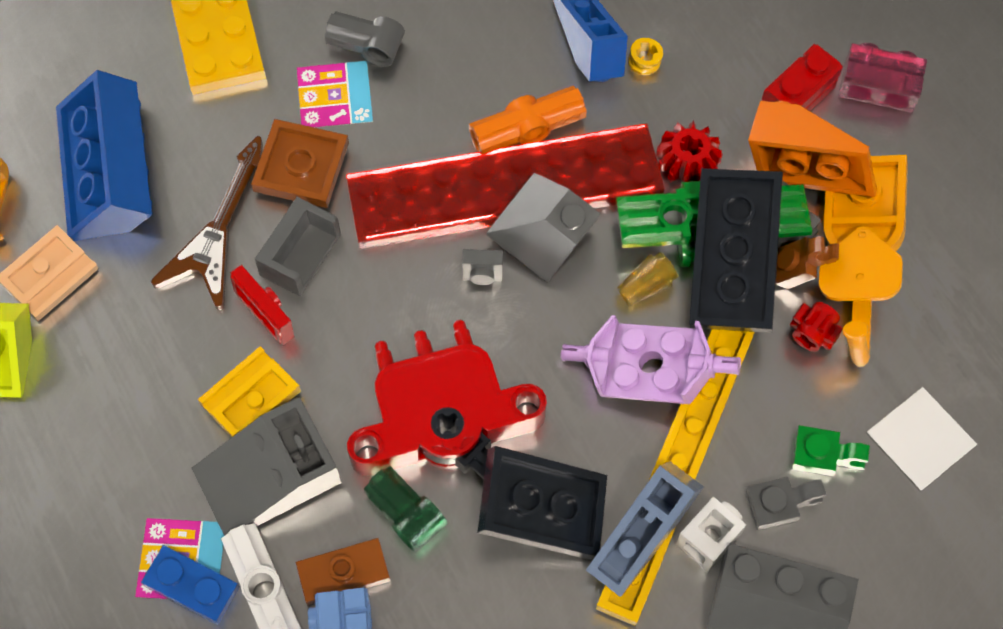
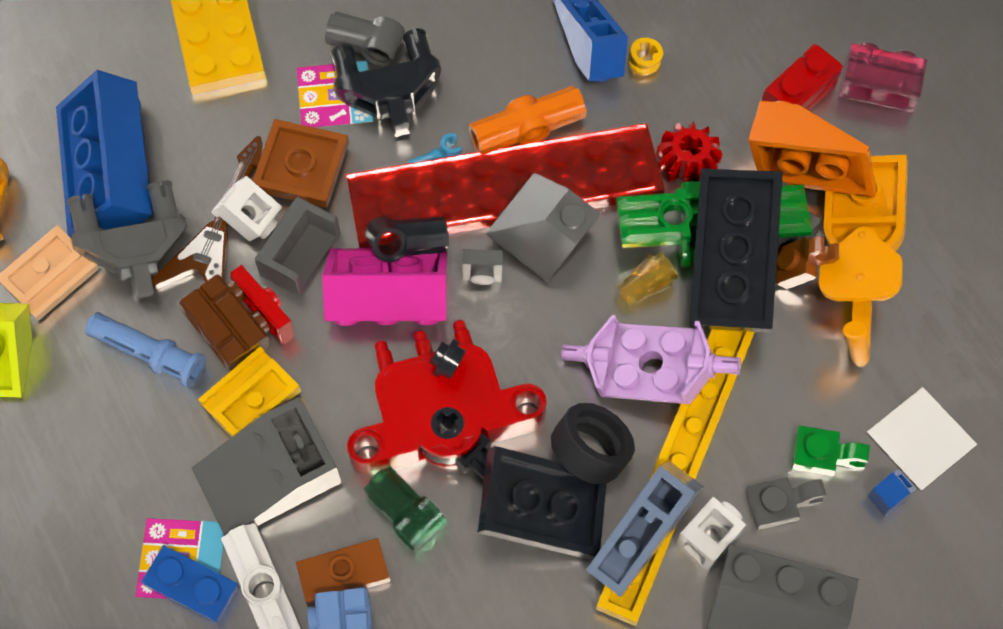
(130, 249): none -> dark grey connector
(160, 355): none -> medium blue pin
(224, 321): none -> reddish brown brick
(259, 204): none -> white brick
(368, 289): none -> dark pink slope
(389, 89): none -> black connector
(411, 237): none -> black piece
(443, 151): none -> dark azure hand
(447, 359): none -> black plate
(579, 457): none -> black tyre
(816, 326): red gear -> none
(891, 492): none -> blue piece

